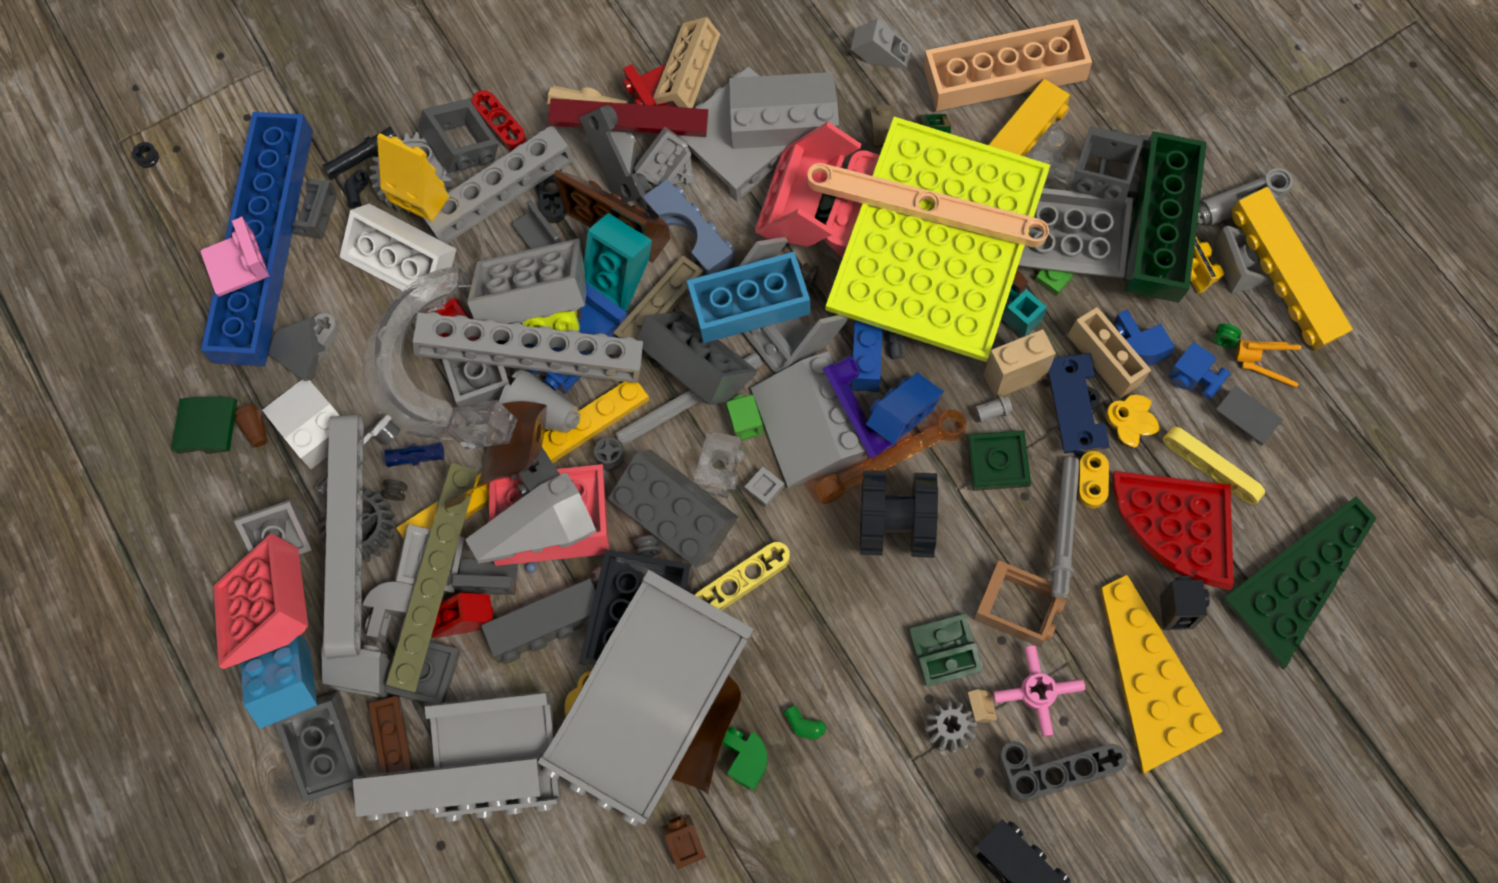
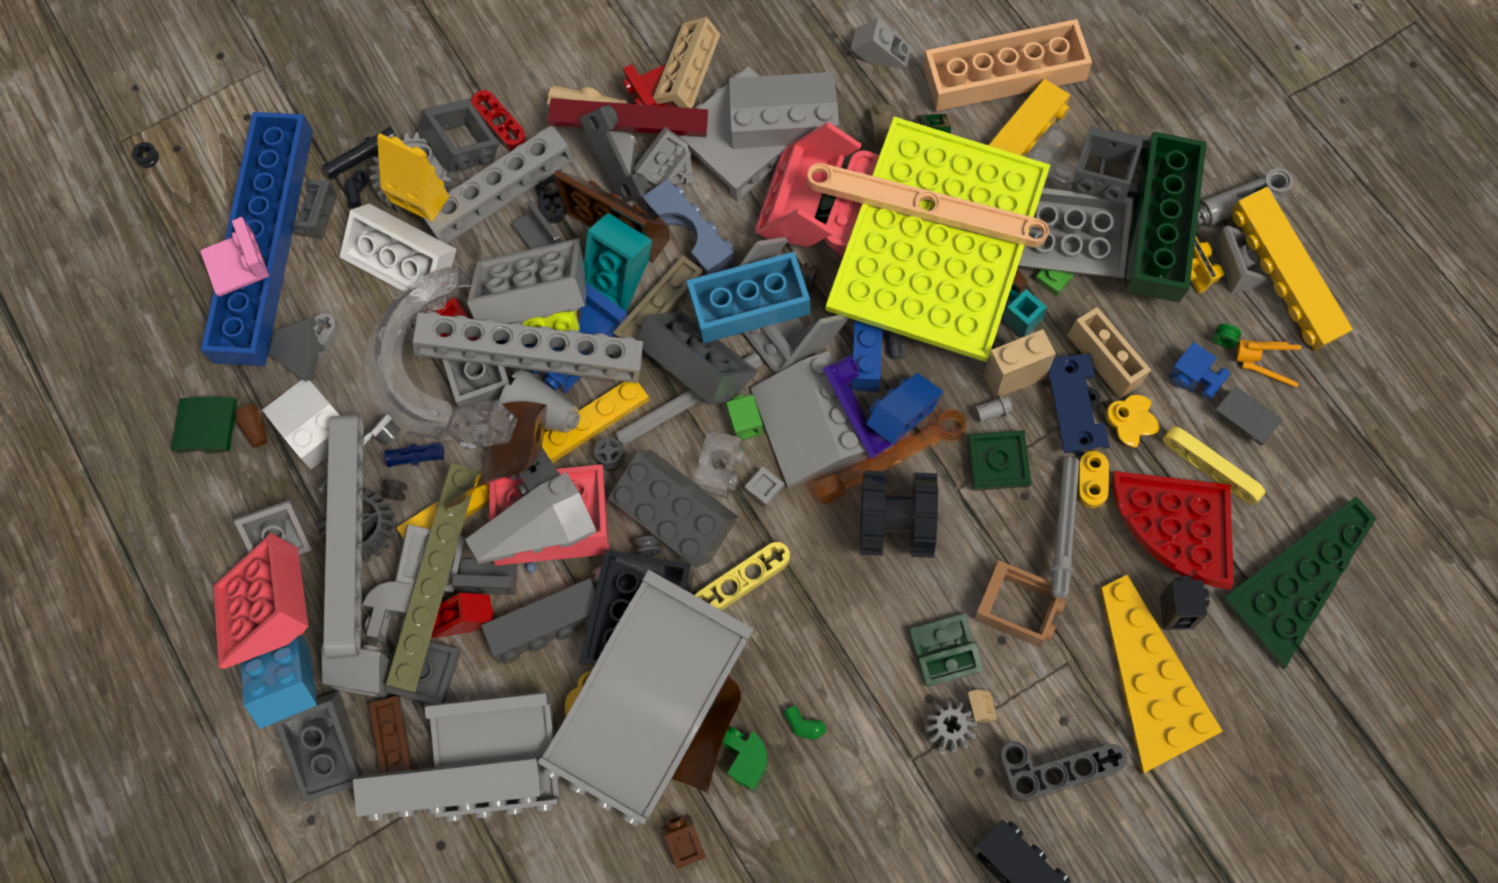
(1032, 700): bright pink bar -> none
(1151, 345): blue brick -> none

